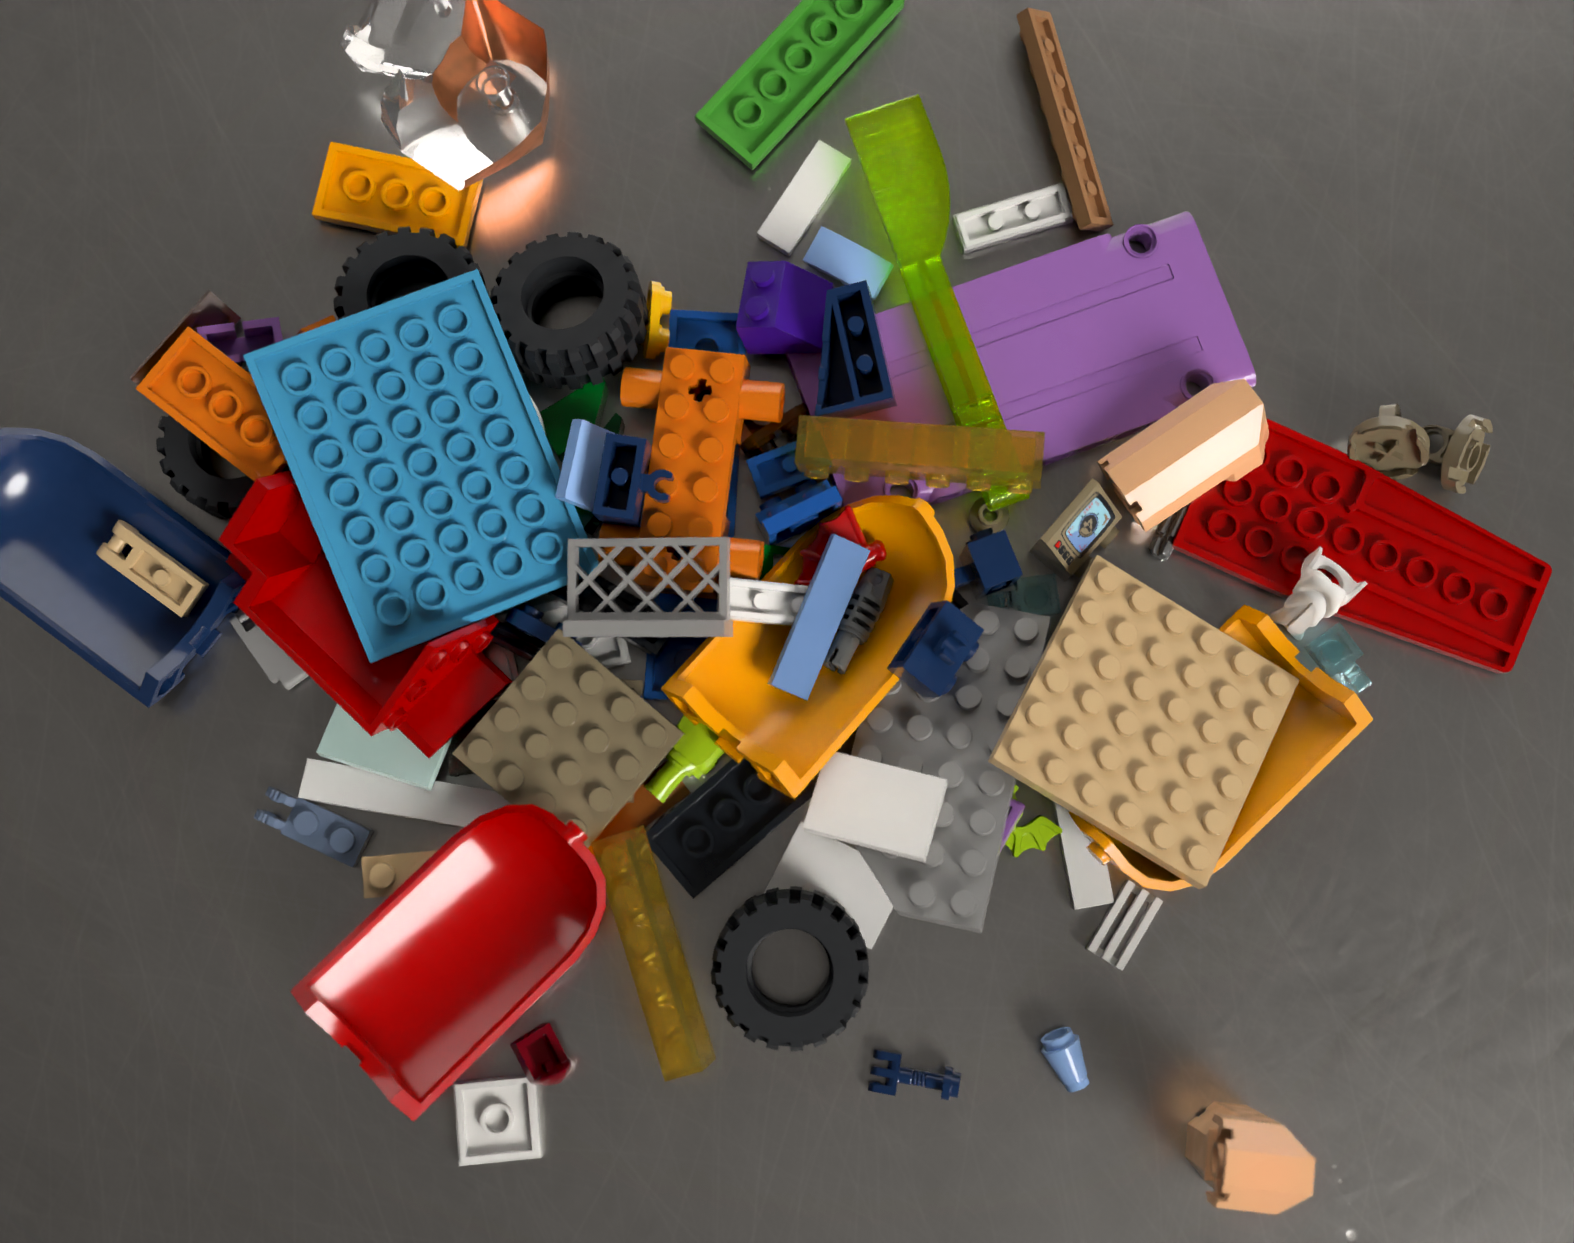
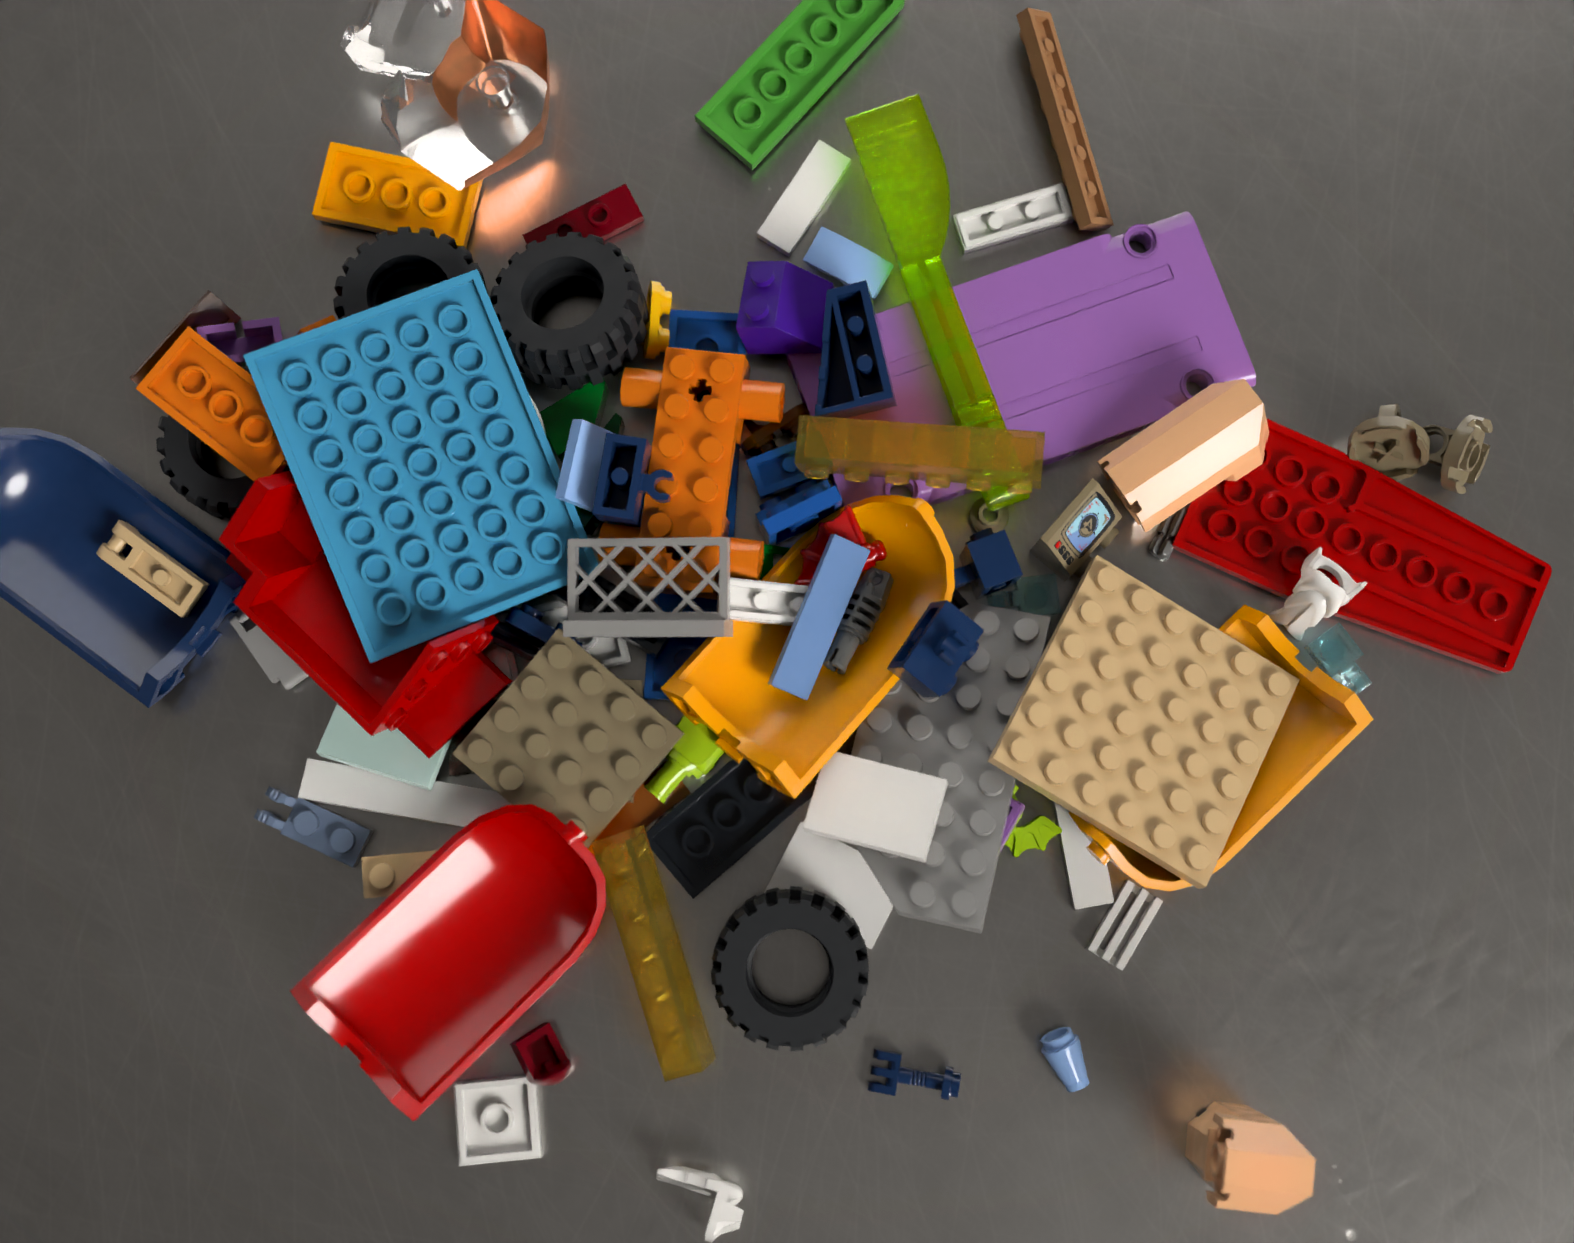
(600, 217): none -> dark red plate
(724, 1215): none -> white hair

